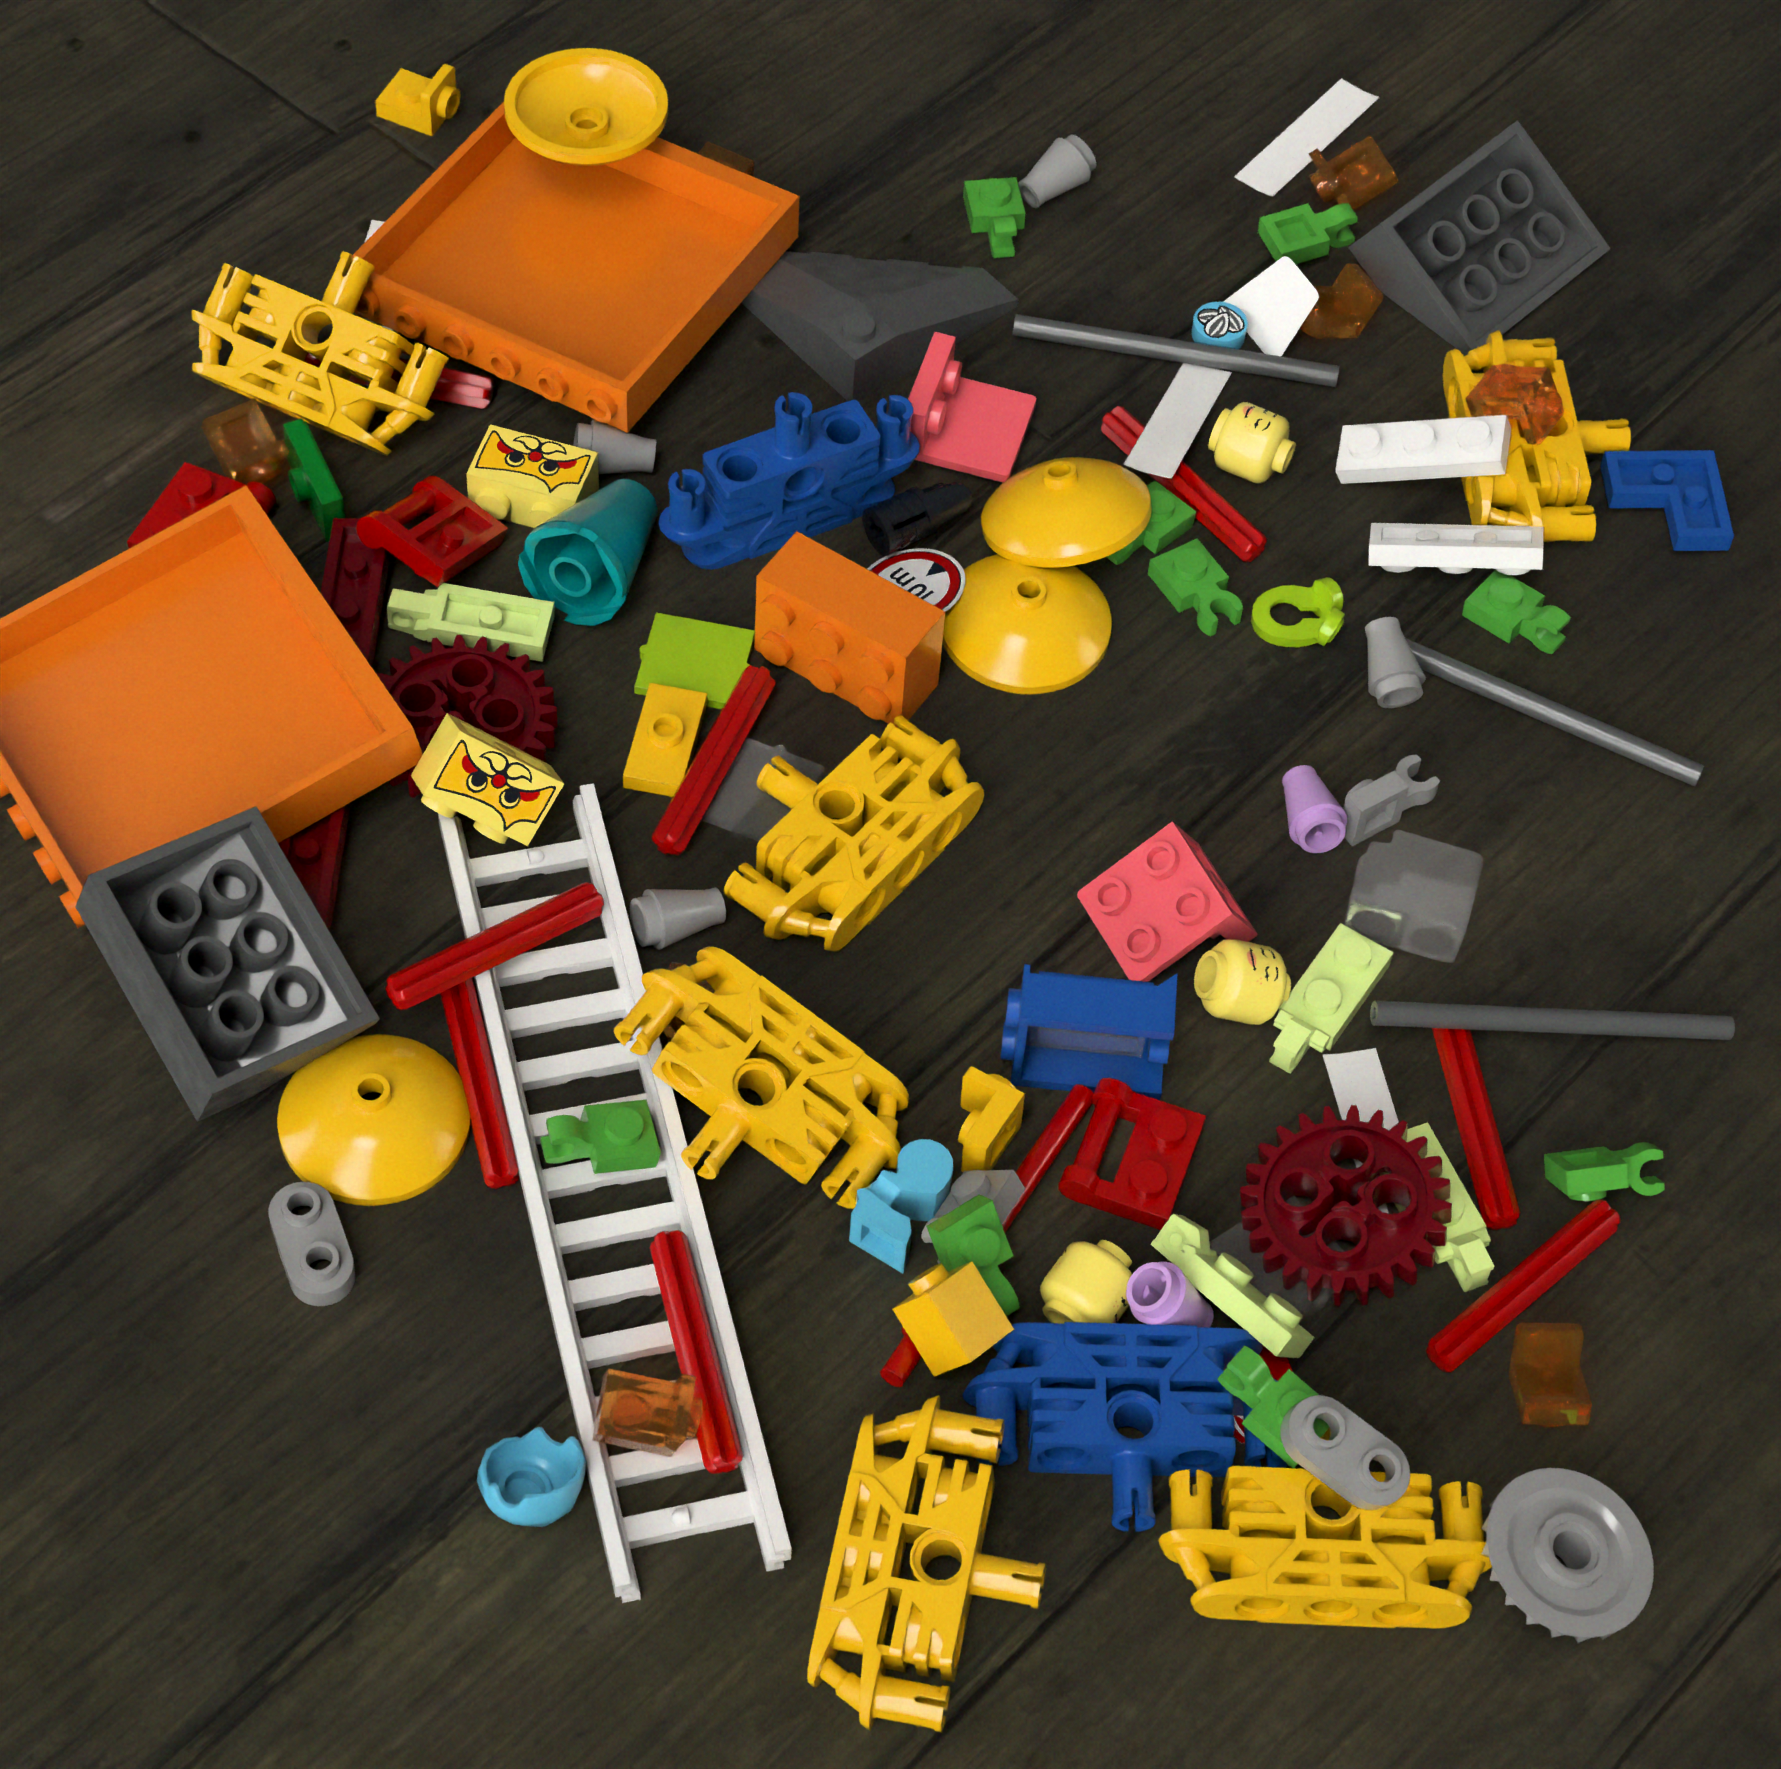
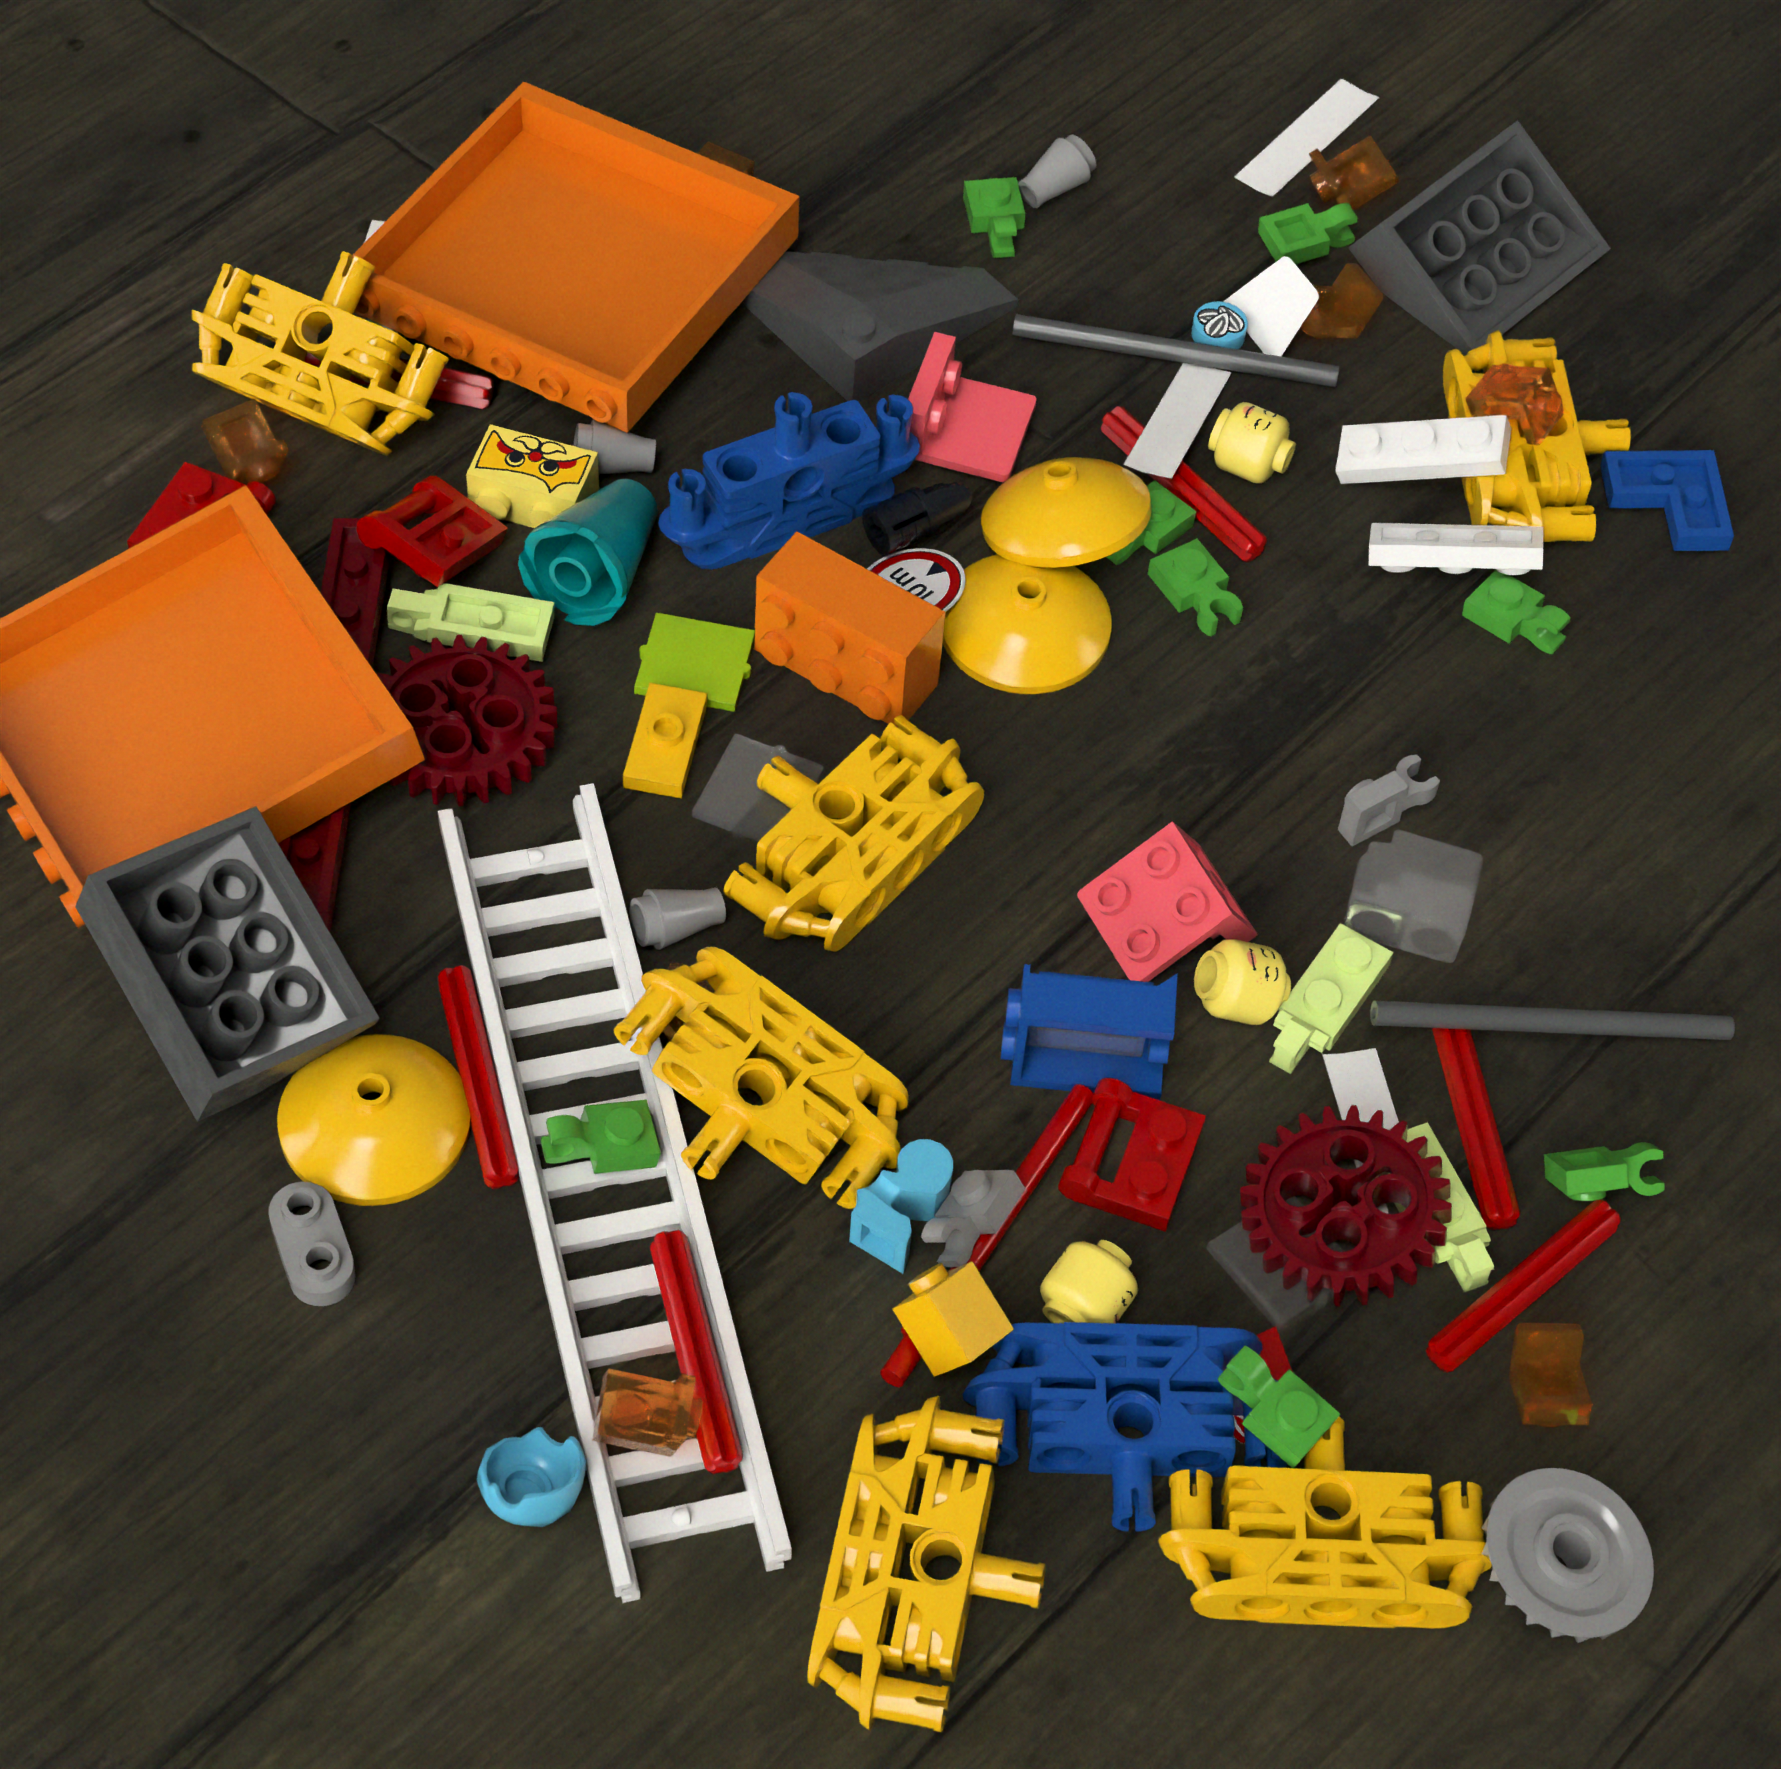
(311, 476): green plate -> none
(420, 101): yellow bracket -> none
(485, 781): light yellow brick -> none
(494, 946): red axle -> none
(586, 106): yellow dish -> none
(713, 760): red axle -> none
(976, 1235): bright green plate -> none
(992, 1121): yellow bracket -> none
(1165, 1296): lavender cone -> none
(1227, 1285): yellowish green hinge -> none
(1312, 811): lavender cone -> none
(1322, 598): lime piece -> none
(1346, 1456): light grey plate -> none
(1392, 667): light grey cone -> none
(1557, 715): dark grey piece -> none

